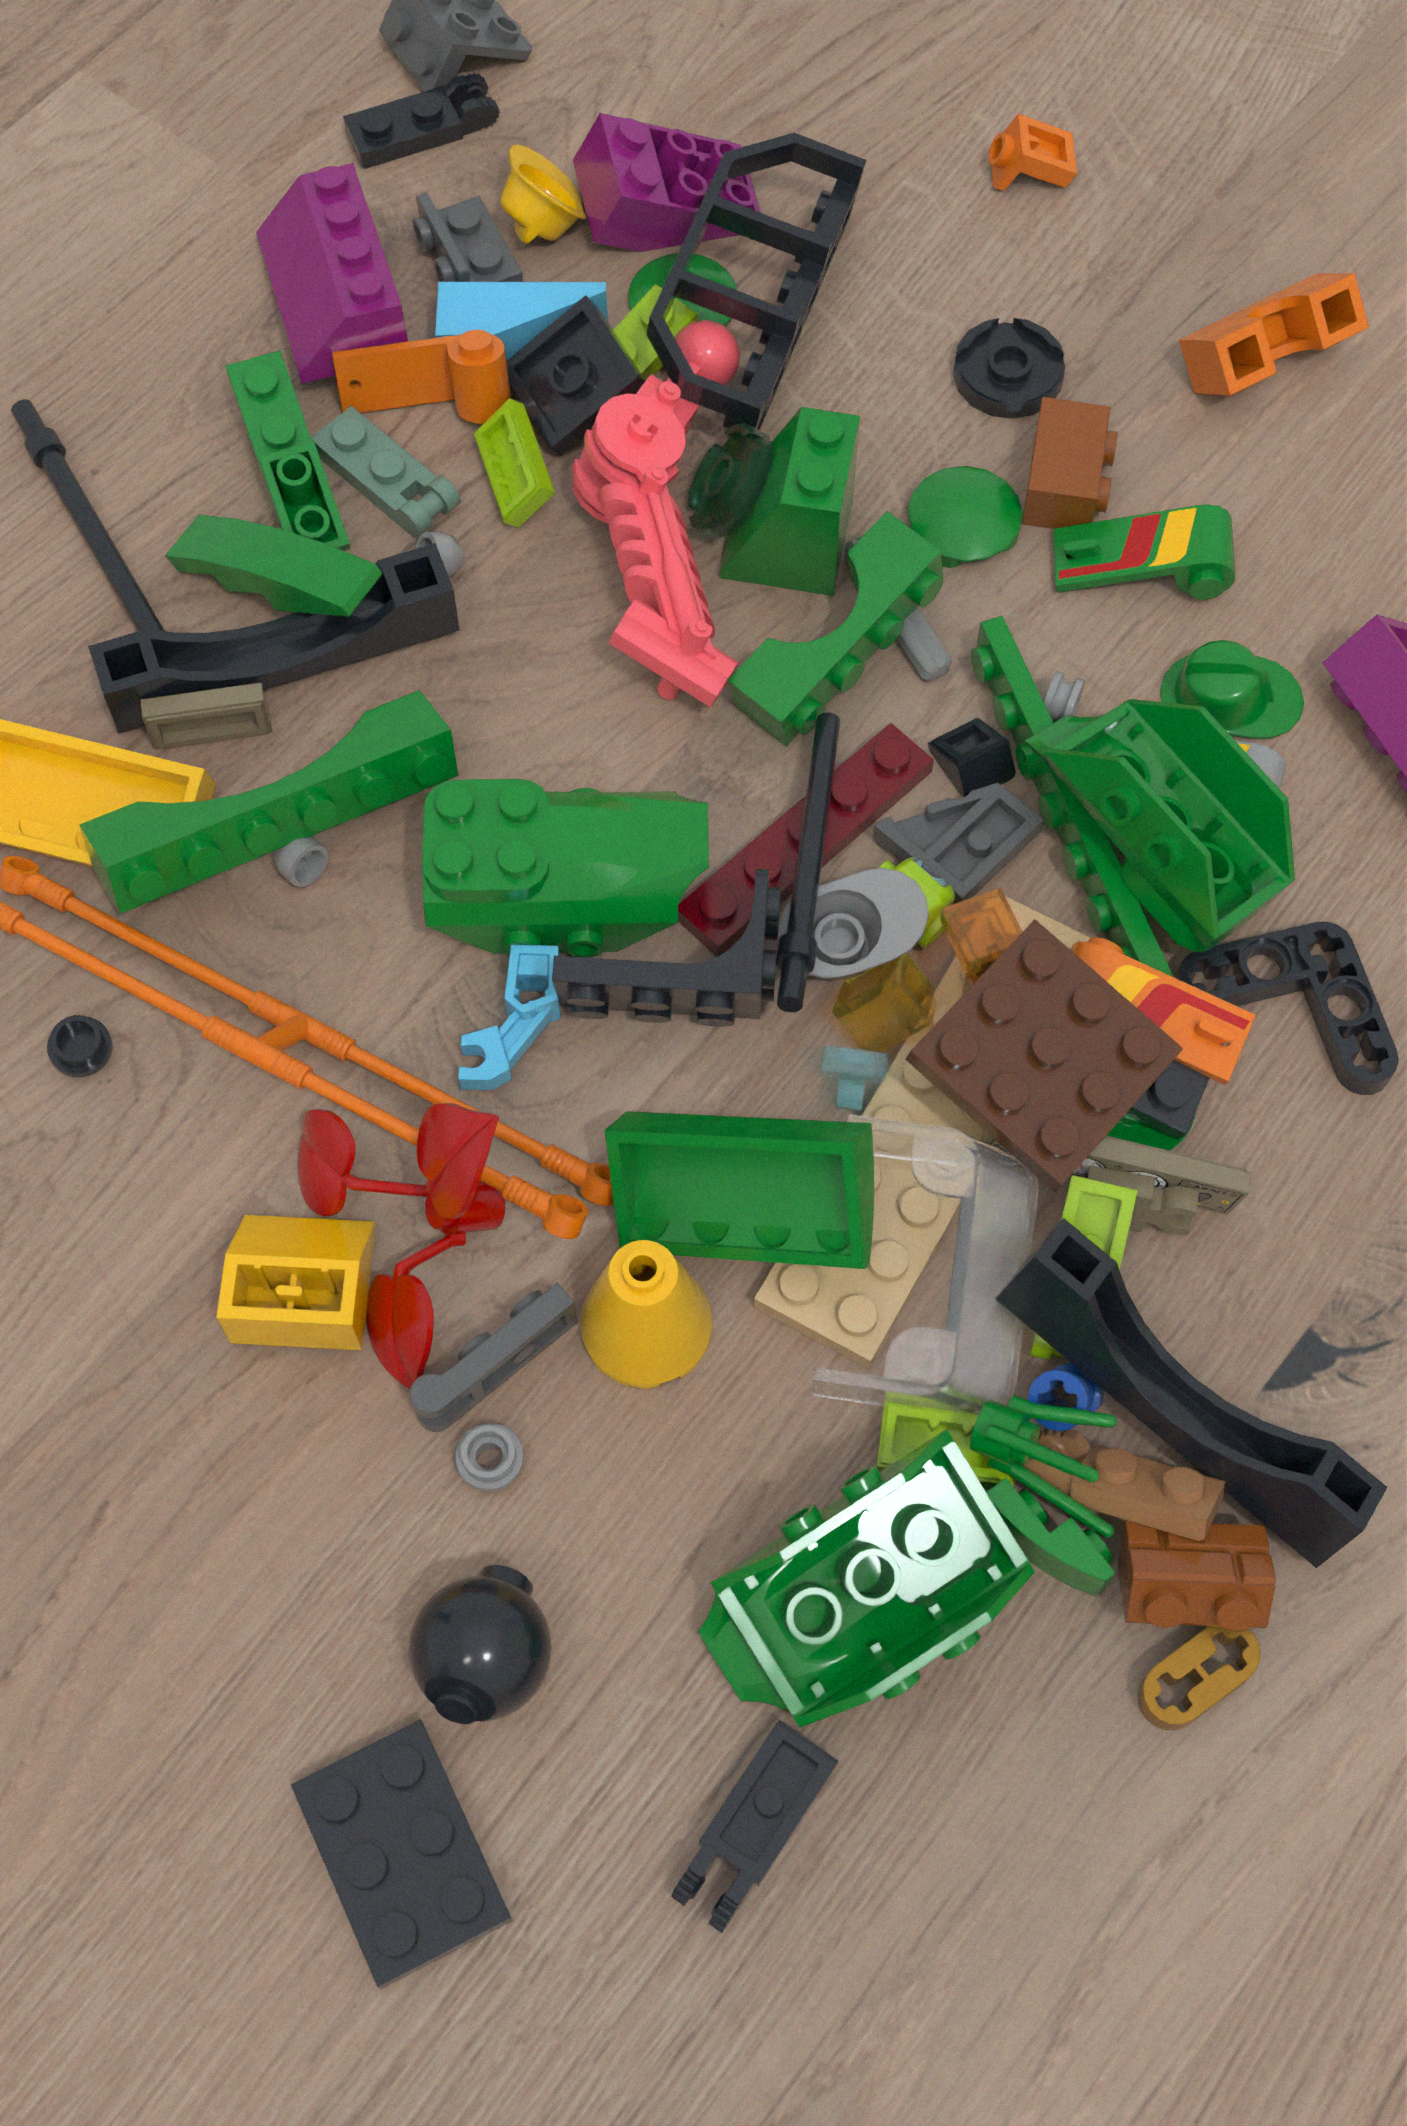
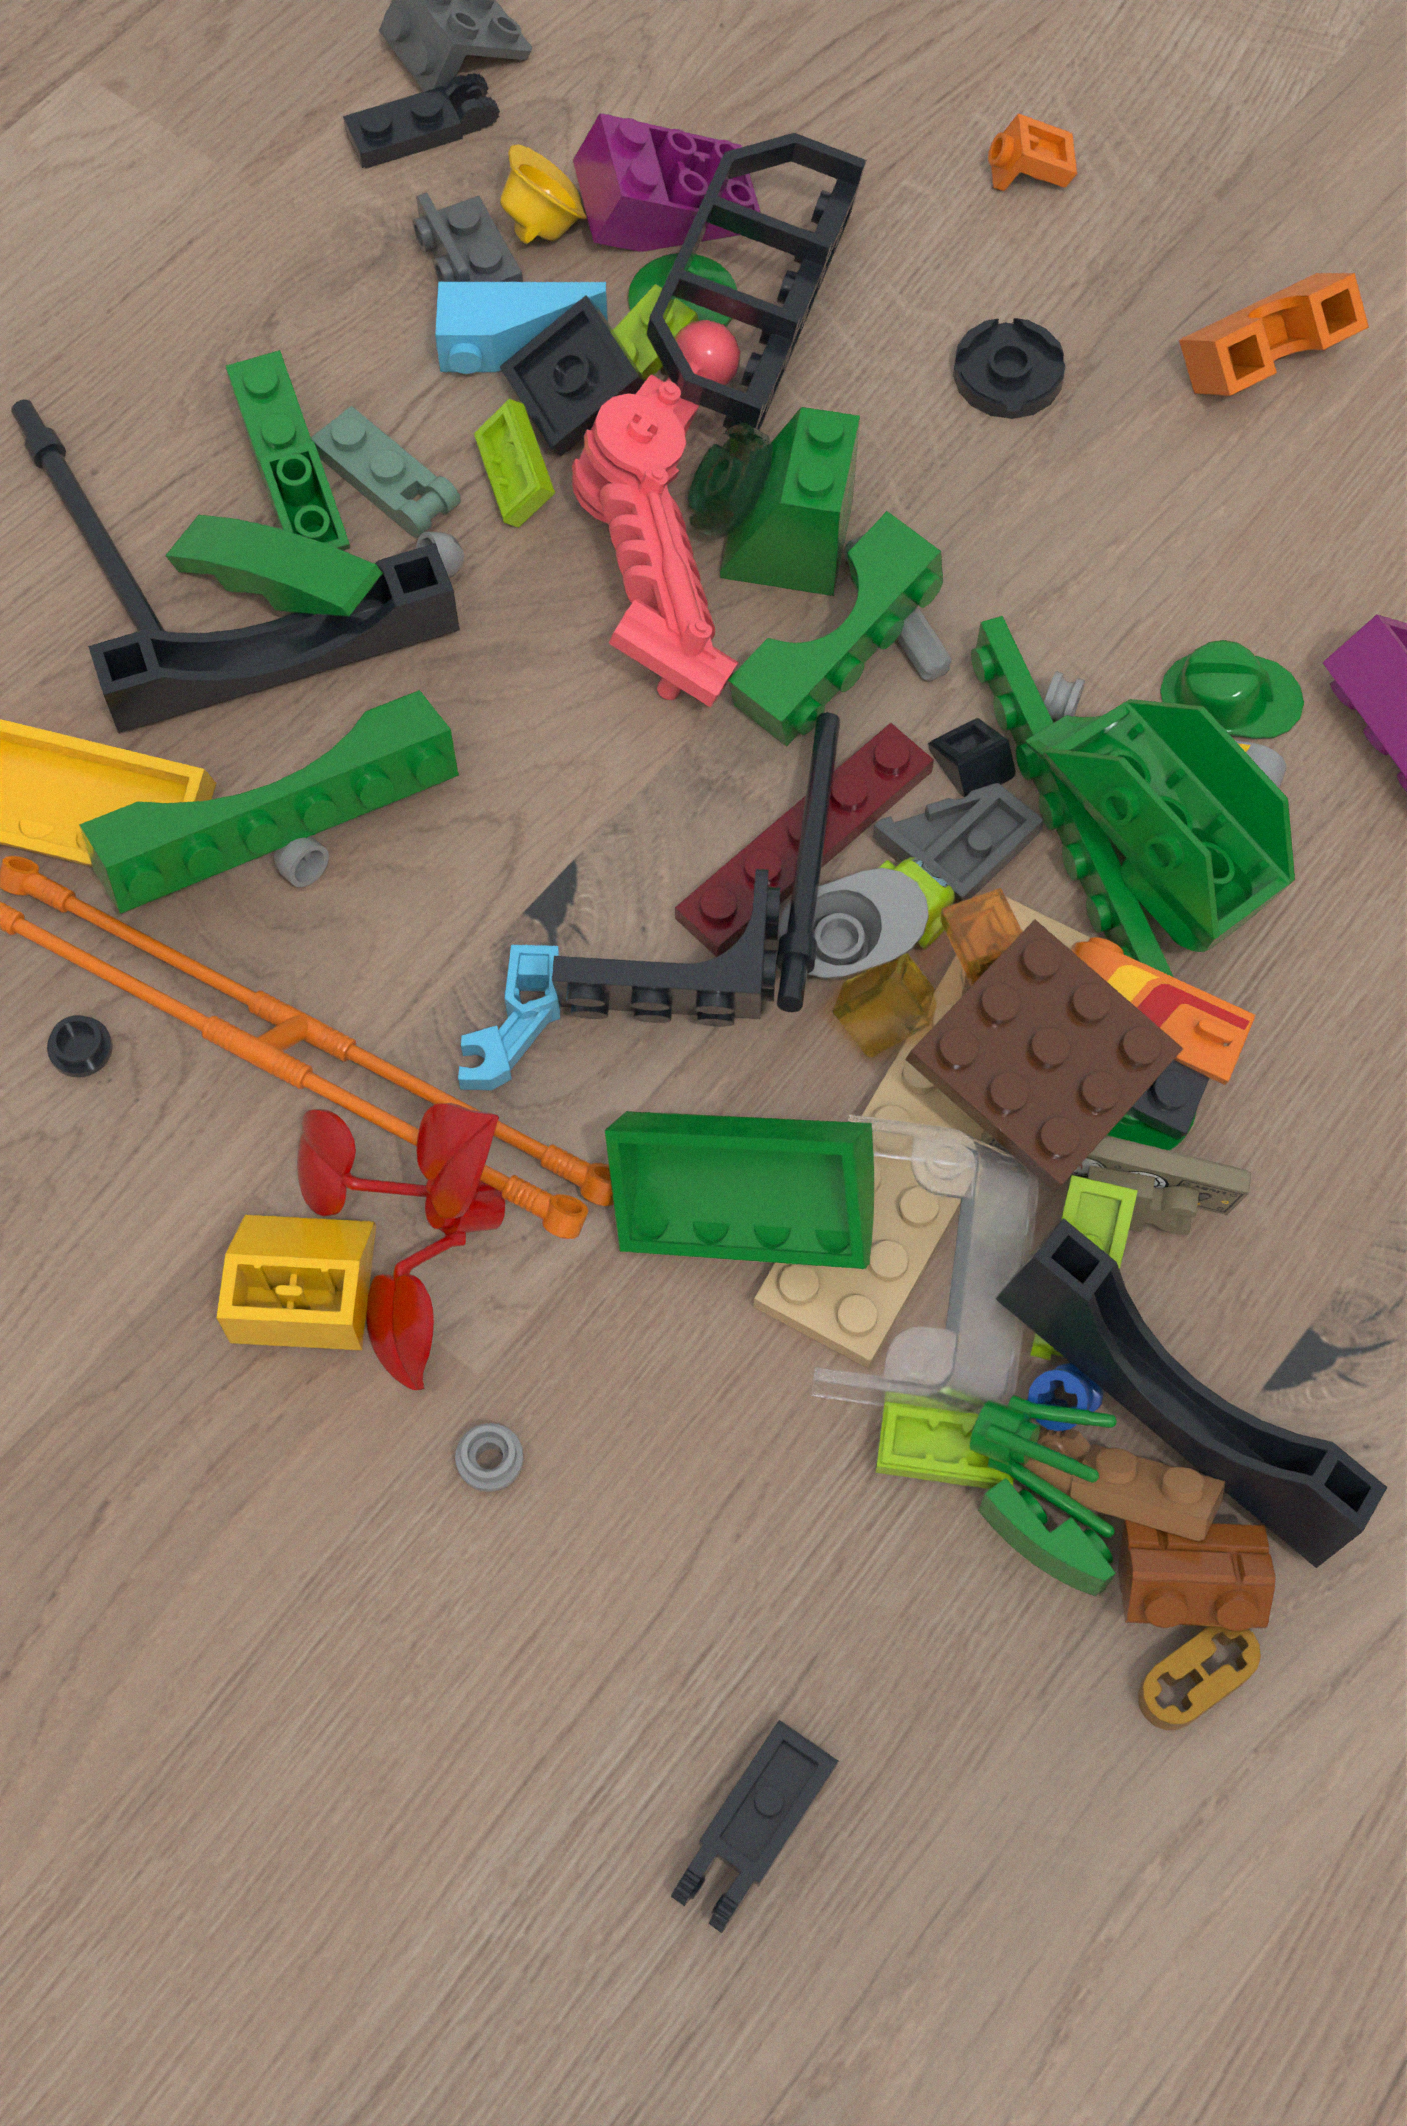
(206, 716): dark tan tile -> none
(329, 271): magenta slope -> none
(401, 1854): black plate -> none
(426, 371): orange door -> none
(481, 1646): black brick -> none
(493, 1358): dark grey plate -> none
(557, 866): green slope -> none
(646, 1317): yellow cone -> none
(854, 1070): clear light blue tile -> none
(866, 1588): green slope -> none
(966, 514): green dish -> none
(1067, 464): dark orange brick -> none
(1180, 542): green door -> none
(1307, 974): black beam -> none

